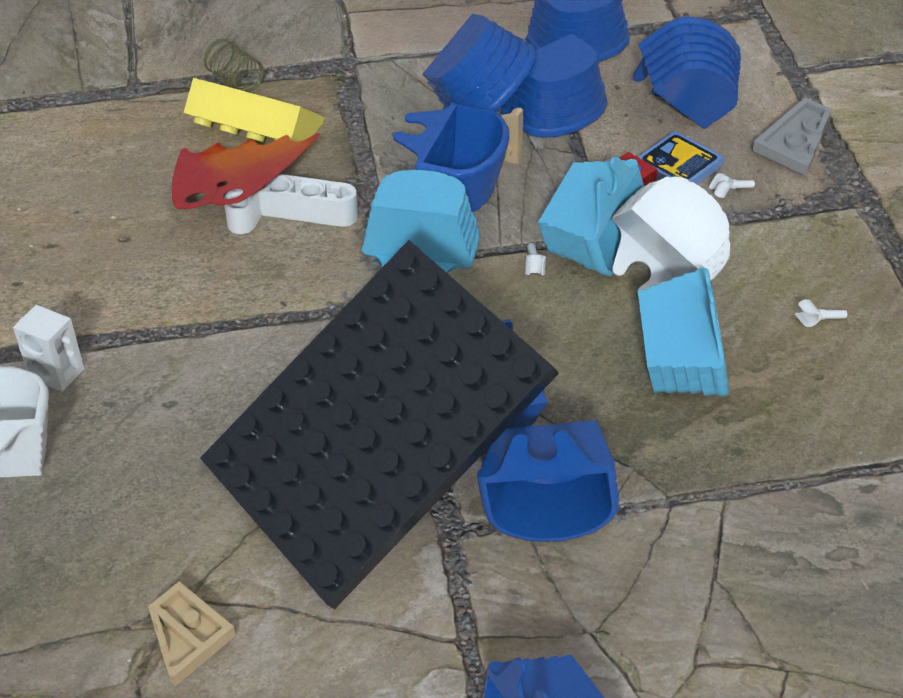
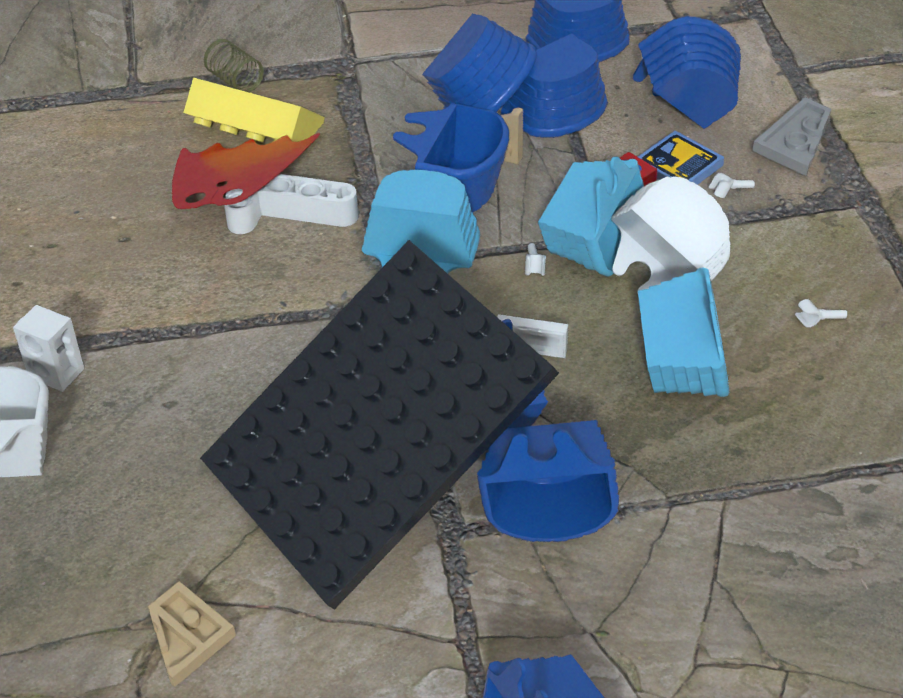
(543, 336): none -> white tile

